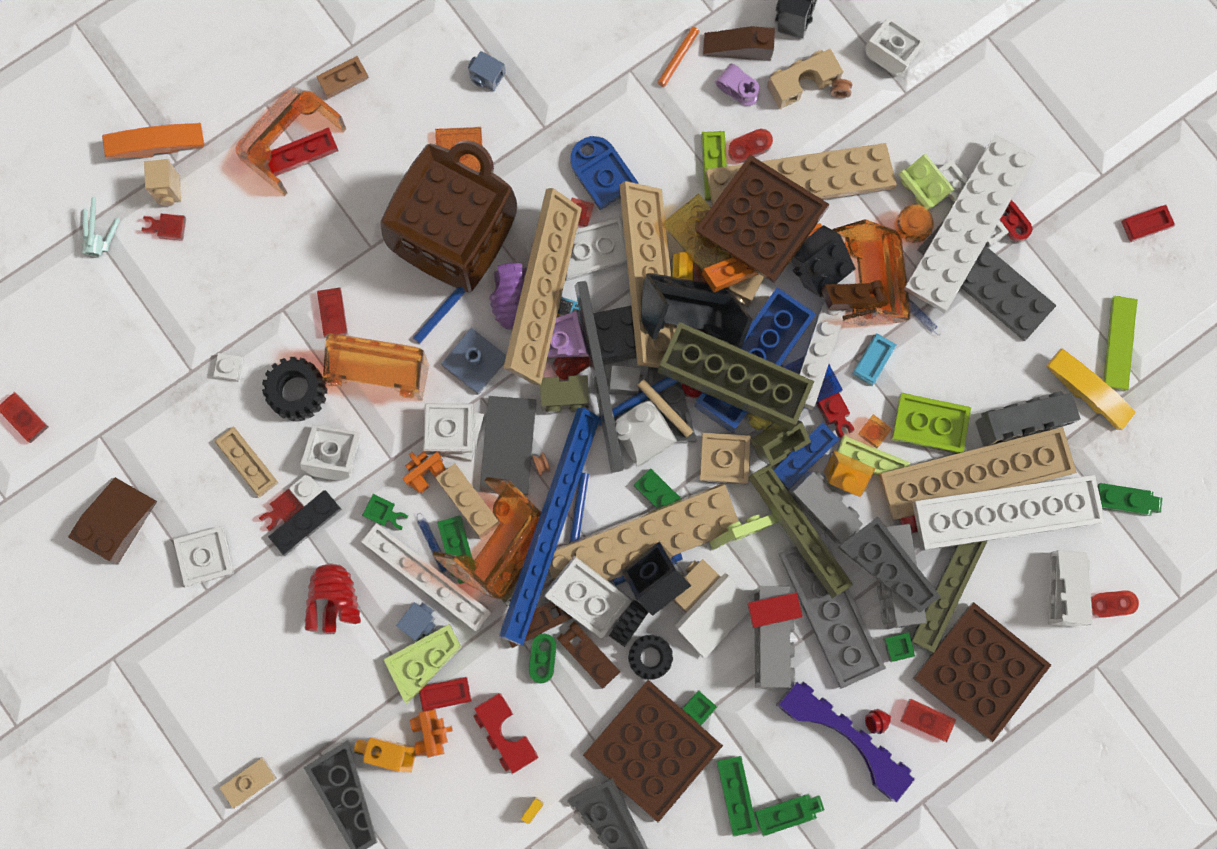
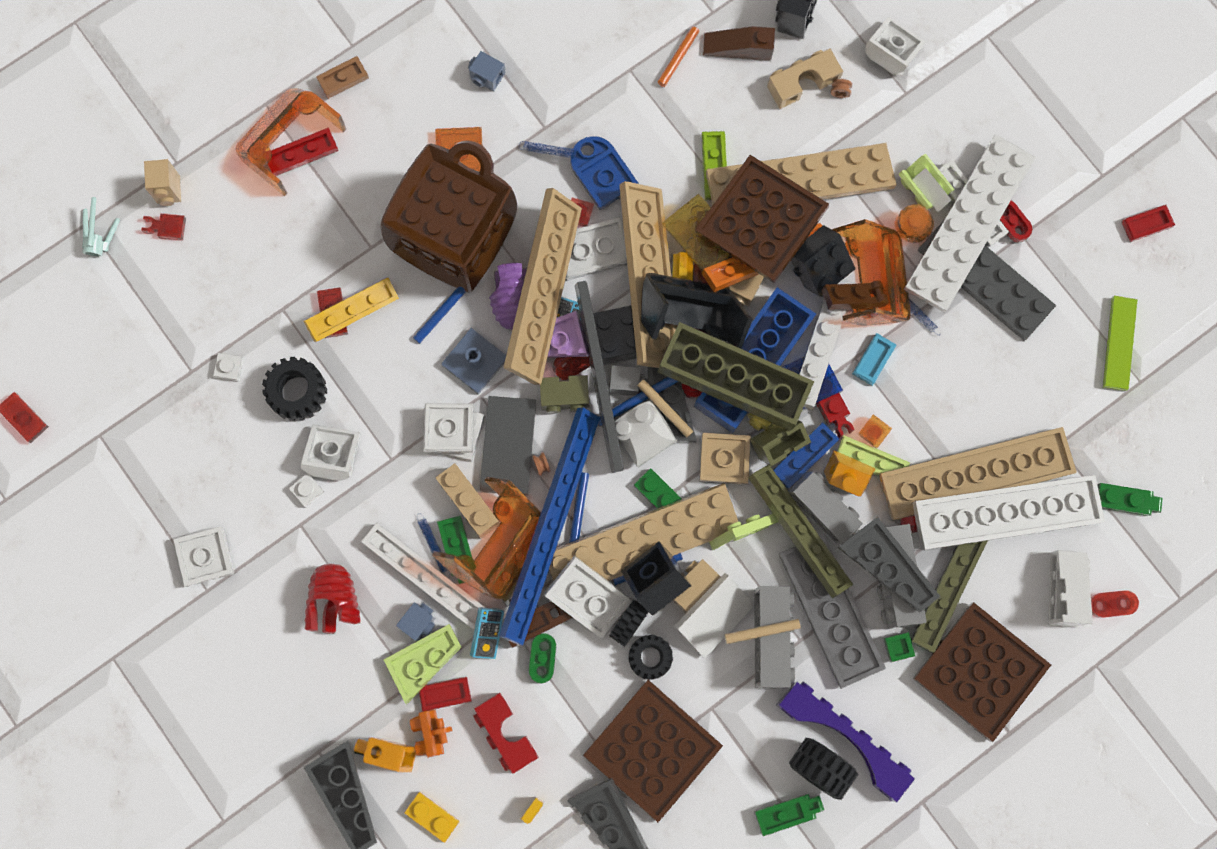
(113, 520): reddish brown slope -> none
(151, 140): orange slope -> none
(246, 462): tan tile -> none
(248, 783): tan plate -> none
(284, 508): clear red plate -> none
(304, 523): black plate -> none
(351, 309): none -> yellow plate
(375, 364): clear orange windscreen -> none
(380, 511): green plate -> none
(415, 477): orange hips -> none
(432, 817): none -> yellow plate
(487, 633): none -> tile
(538, 148): none -> blue piece
(589, 655): reddish brown plate -> none
(699, 707): green plate -> none
(736, 83): lavender piece -> none
(736, 796): green plate -> none
(748, 145): clear red plate -> none
(762, 631): none -> tan bar
(774, 610): red tile -> none
(823, 768): none -> black tyre
(877, 721): red plate -> none
(928, 720): clear red plate -> none
(931, 189): none -> white sticker
(931, 423): lime plate -> none
(1027, 419): dark grey wedge -> none
(1091, 388): yellow slope -> none

